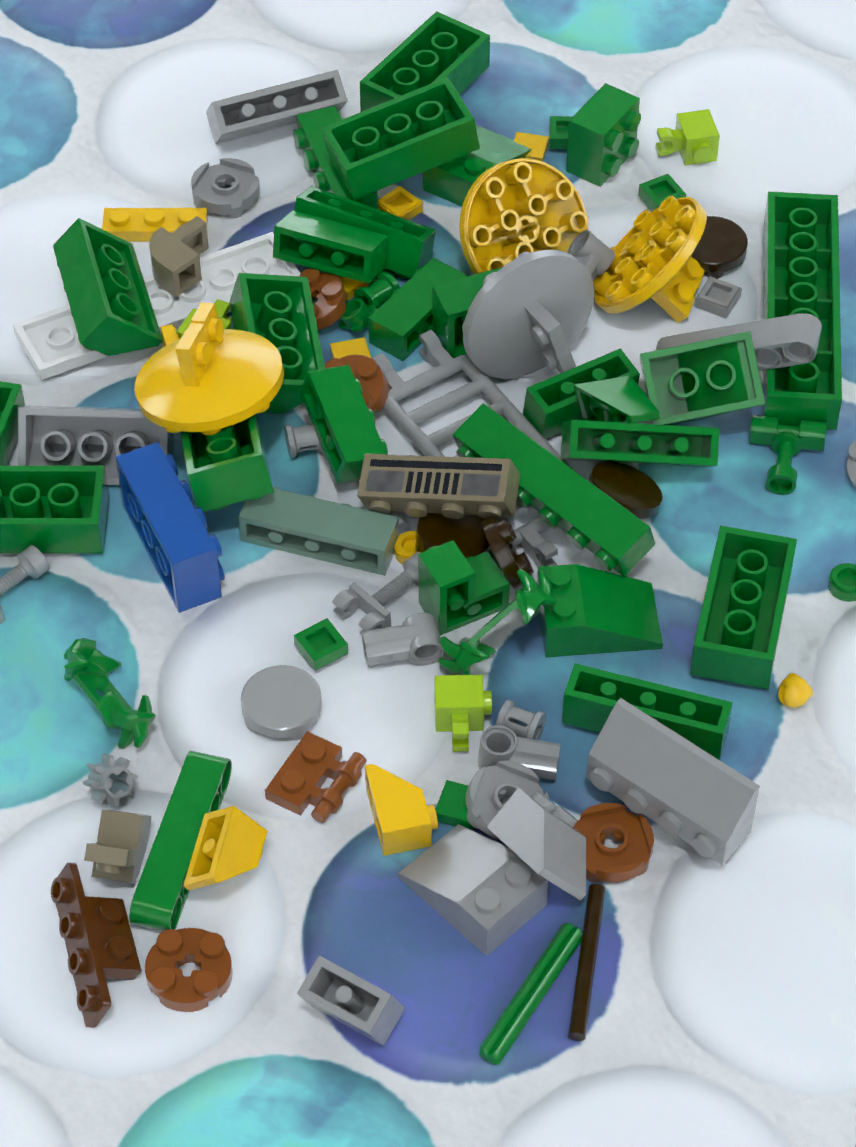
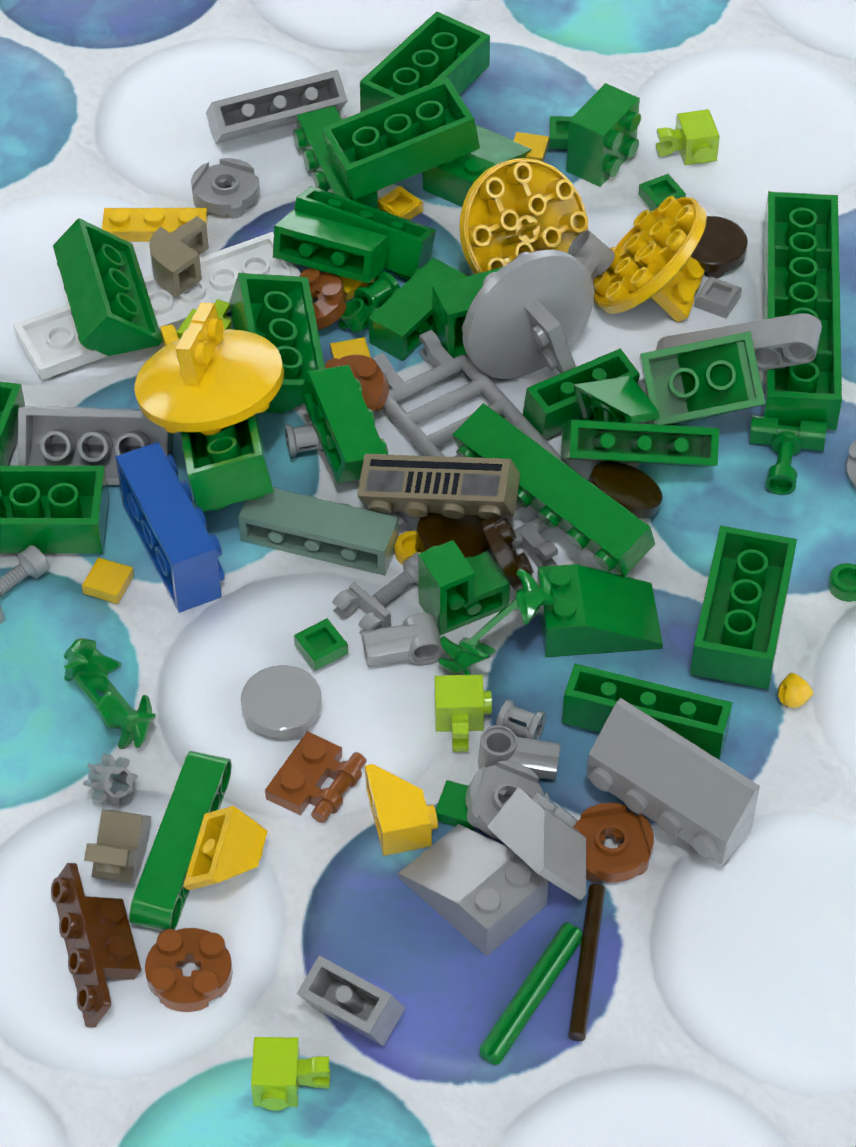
(108, 580): none -> yellow tile
(280, 1071): none -> lime brick

